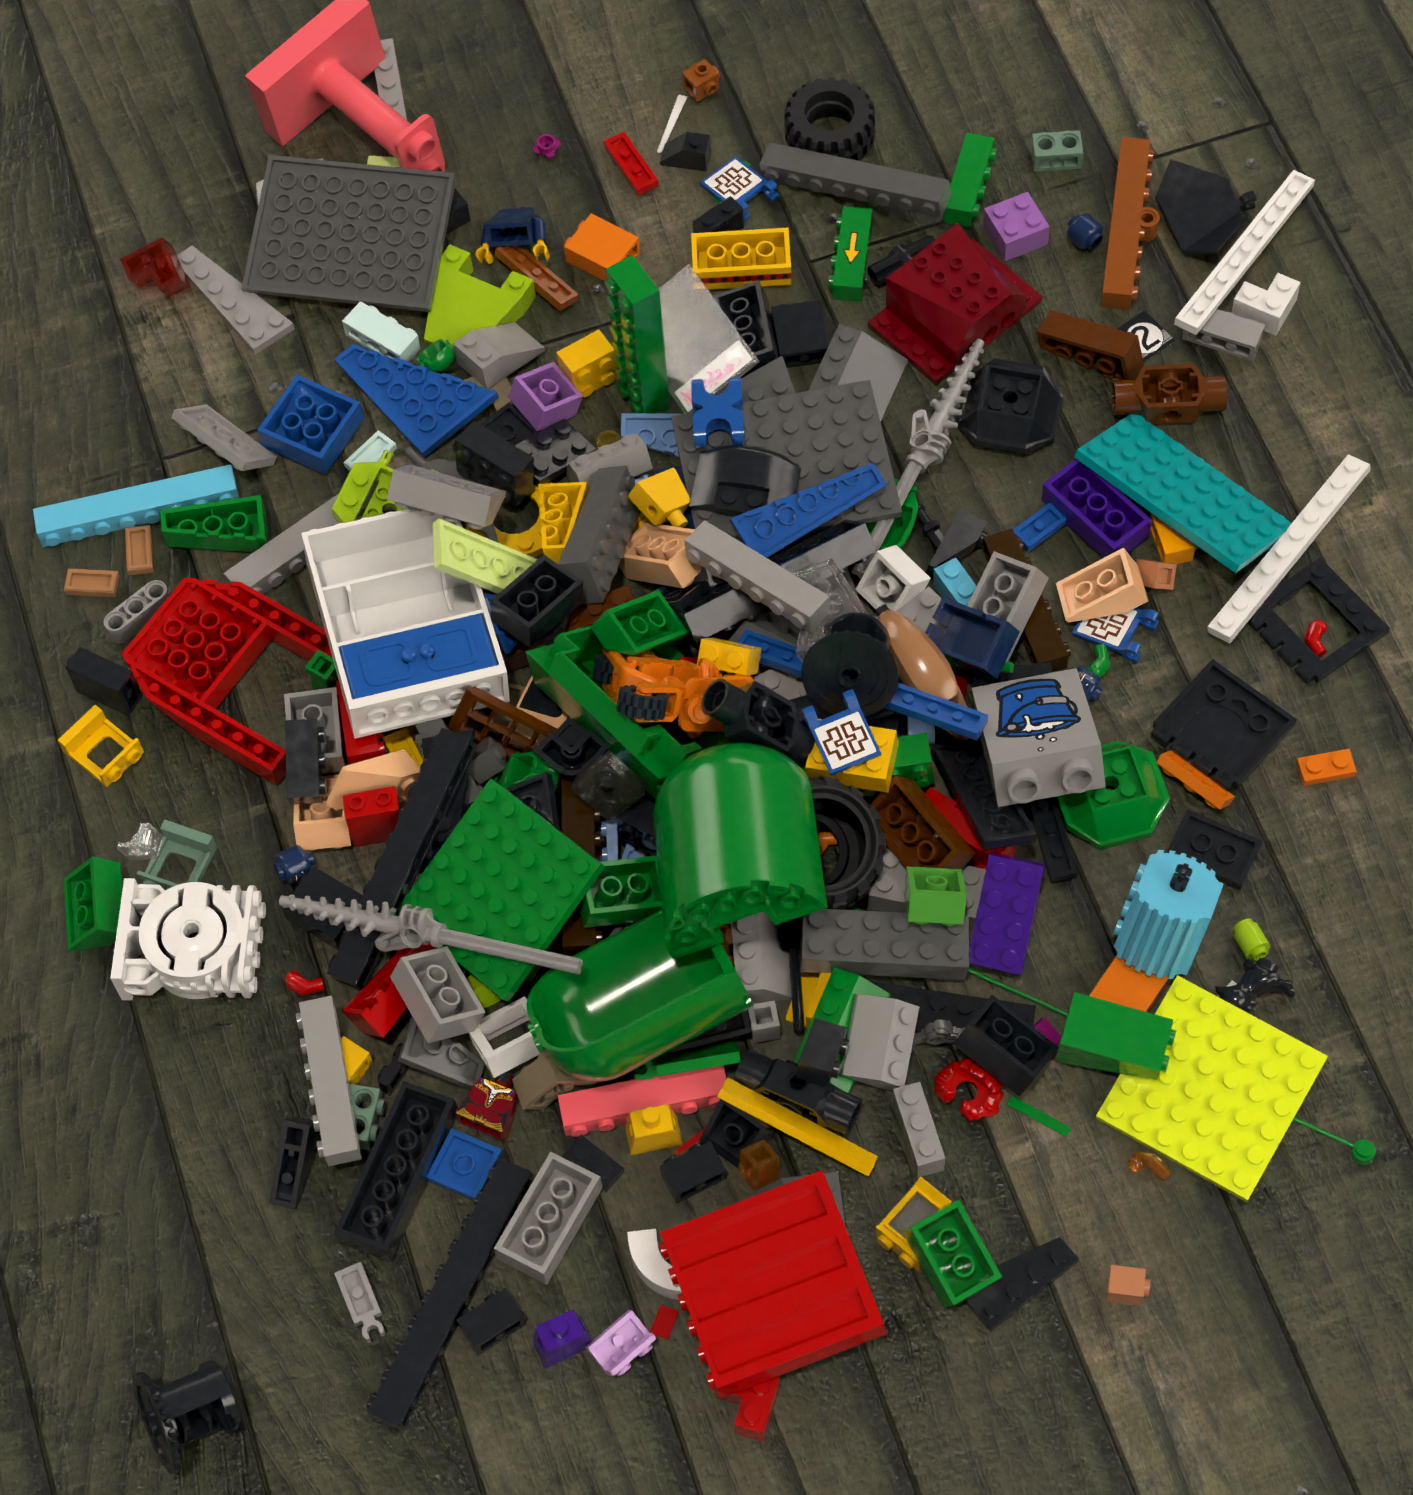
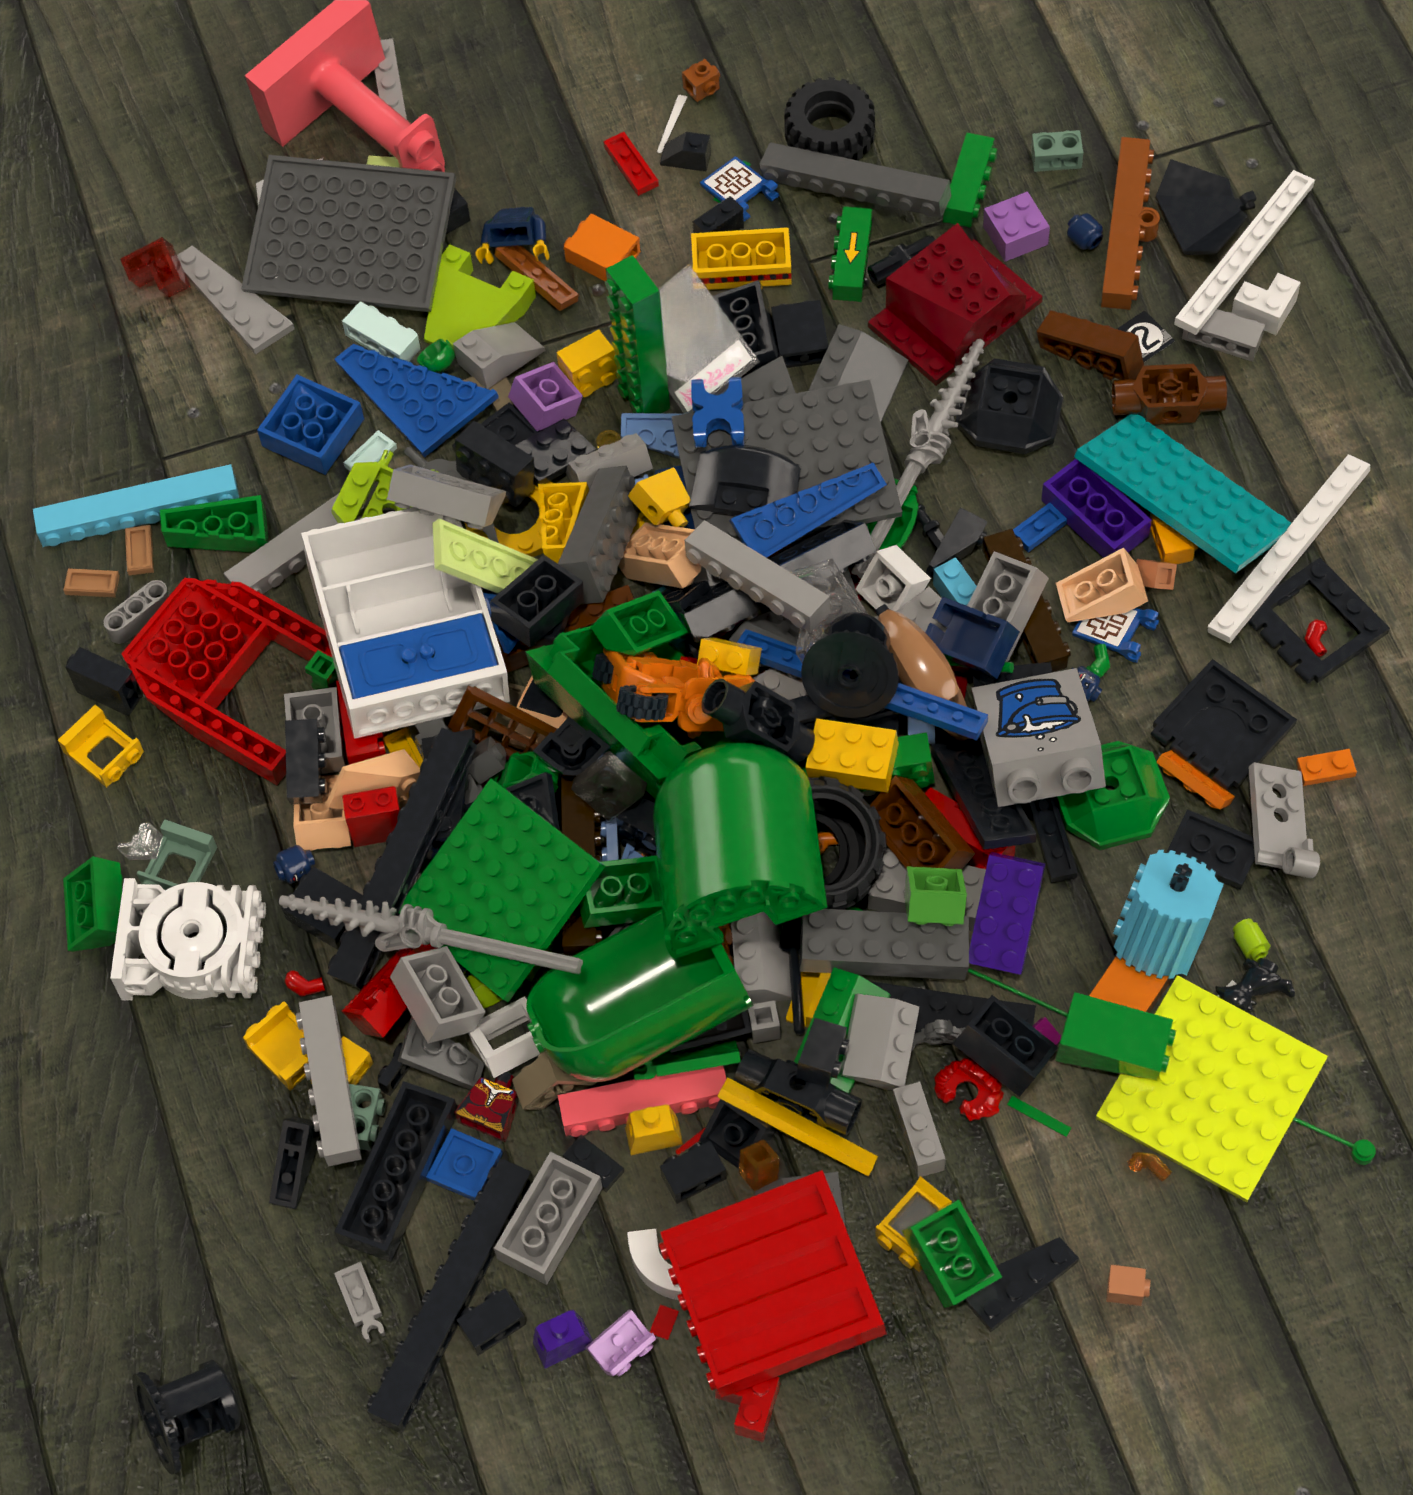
(223, 437): light grey plate -> none
(278, 1045): none -> yellow panel
(546, 145): magenta plate -> none
(843, 737): flag -> none
(1278, 842): none -> light grey hinge

